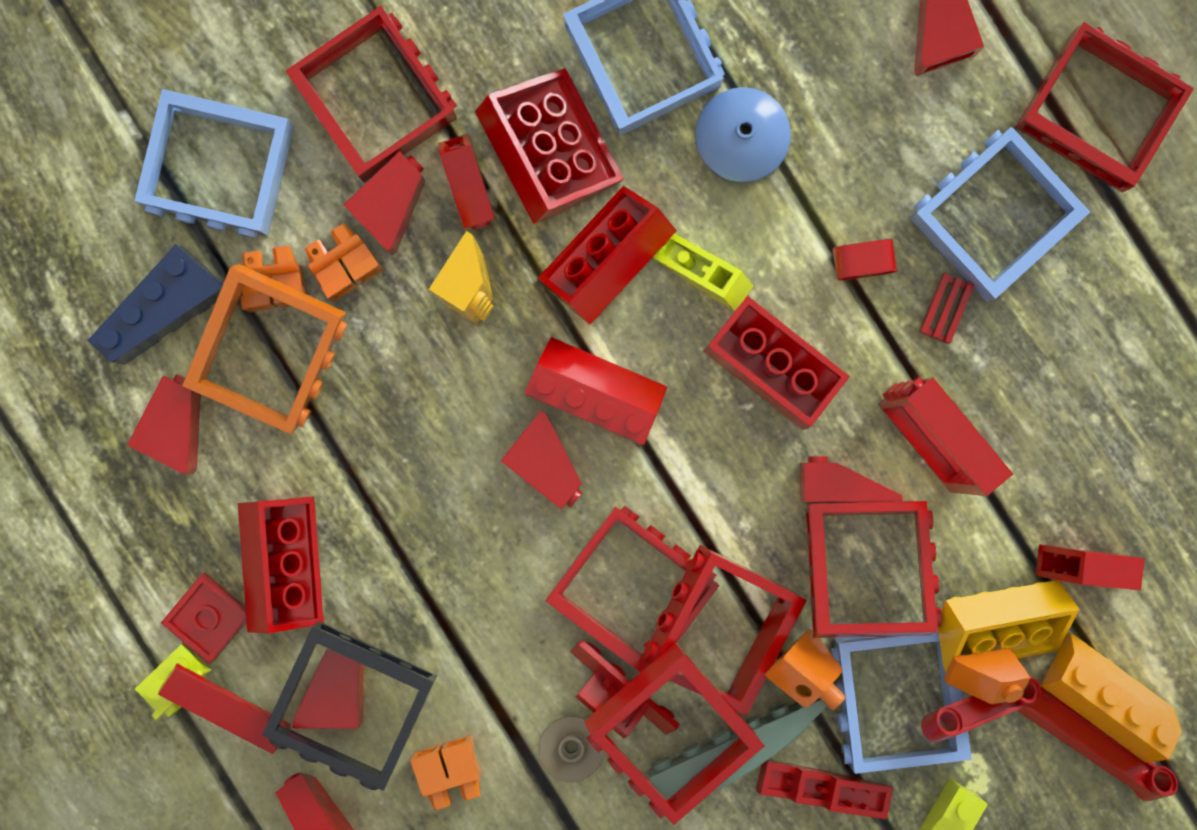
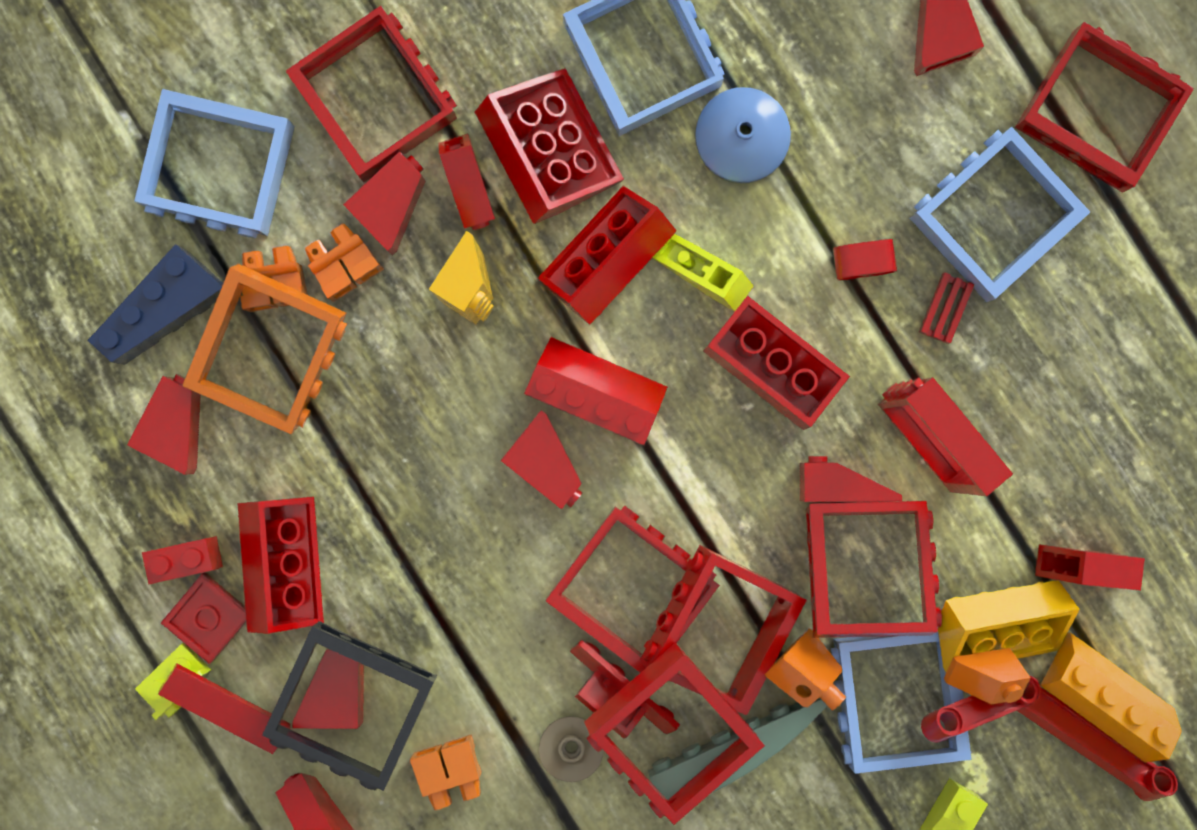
(182, 560): none -> red brick
(824, 789): red slope -> none

